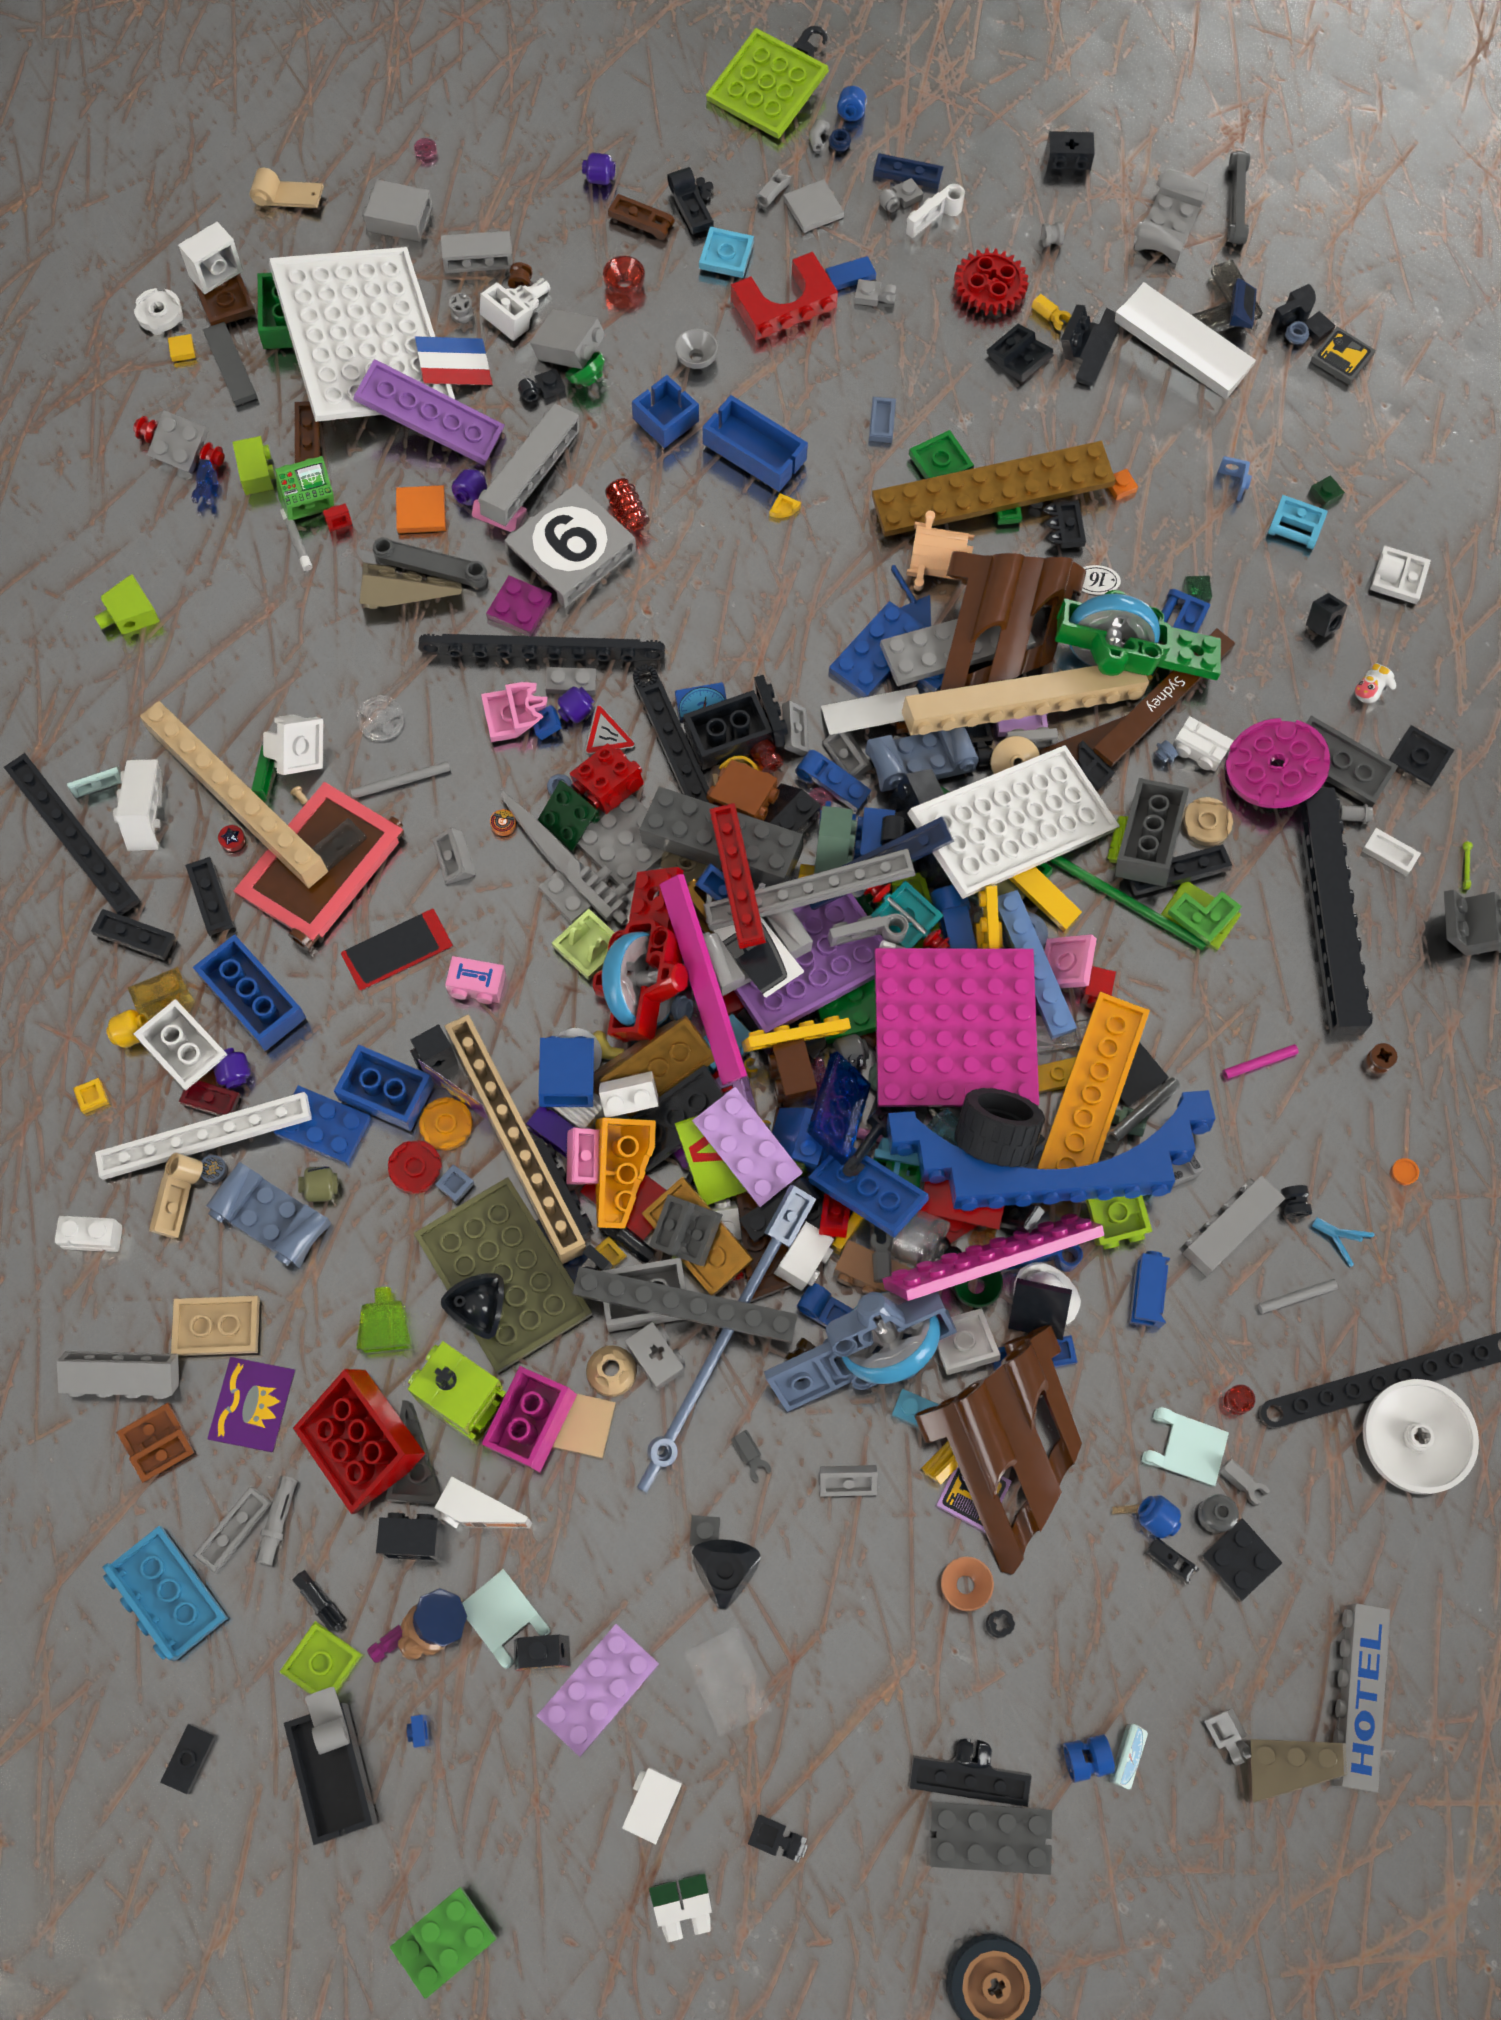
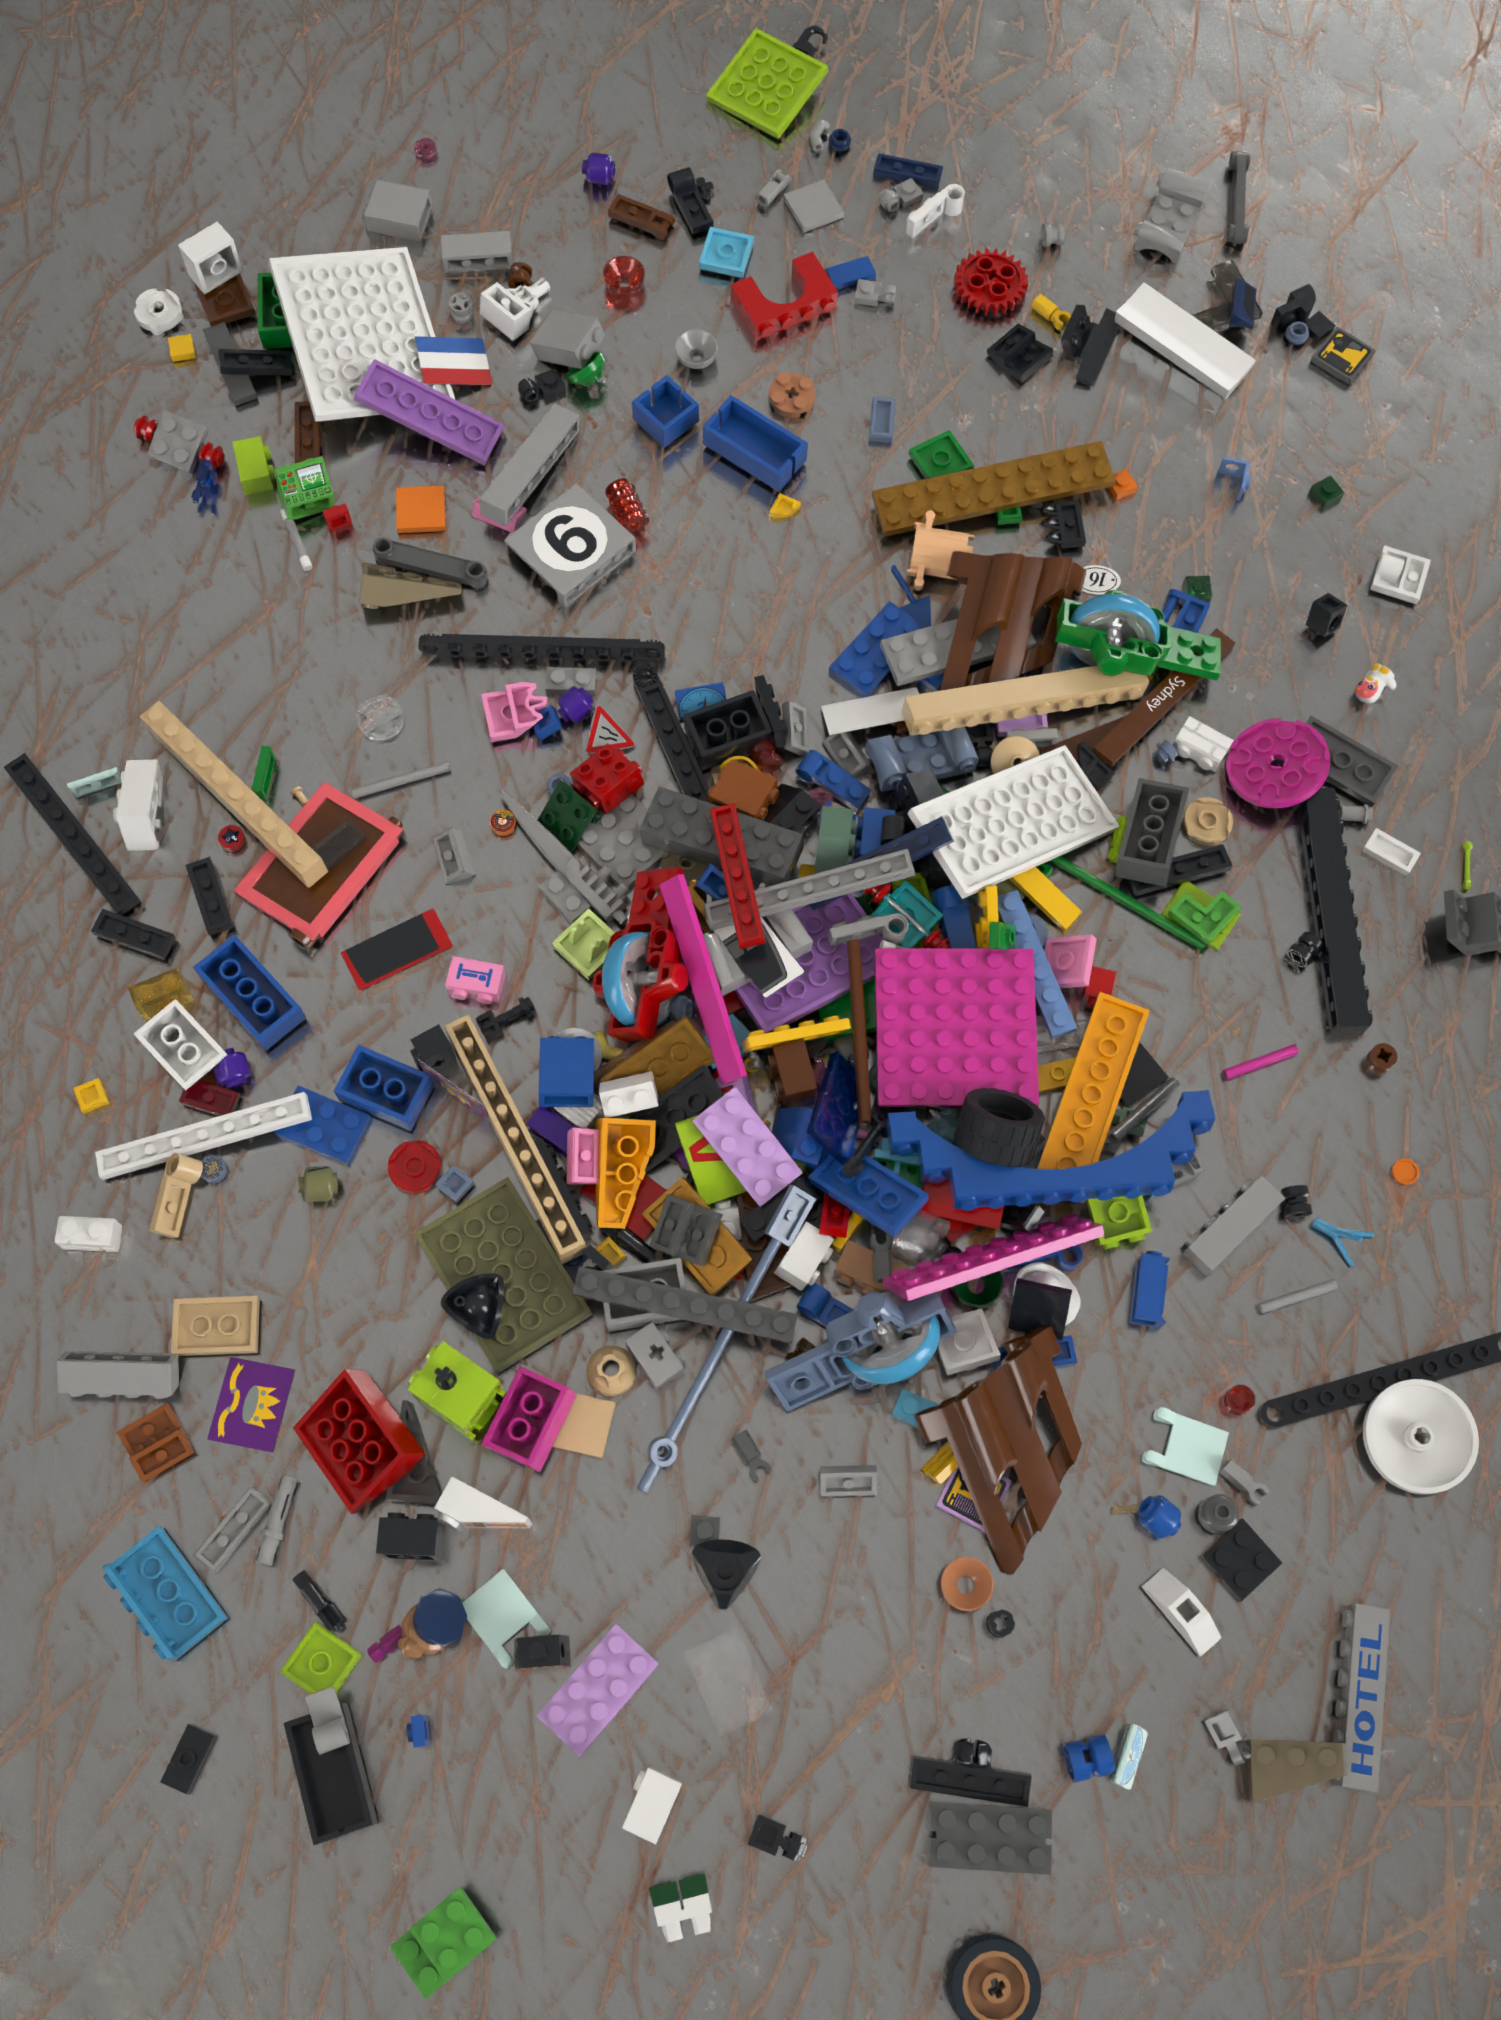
(123, 1026): yellow head -> none
(126, 607): lime torso -> none
(255, 362): none -> black plate
(267, 1215): sand blue piece -> none
(271, 191): tan door -> none
(296, 744): white panel -> none
(384, 1325): clear neon green torso -> none
(446, 1123): light orange tile -> none
(468, 486): dark purple head -> none
(494, 1023): none -> black hinge
(519, 606): magenta plate -> none
(791, 383): none -> nougat plate
(852, 103): blue head -> none
(859, 1031): none -> reddish brown piece
(1001, 936): none -> green plate
(1070, 150): black brick -> none
(1168, 1558): black bar -> none
(1183, 1611): none -> white slope
(1299, 515): medium azure plate -> none
(1307, 947): none -> black wheel
(1420, 757): black tile -> none

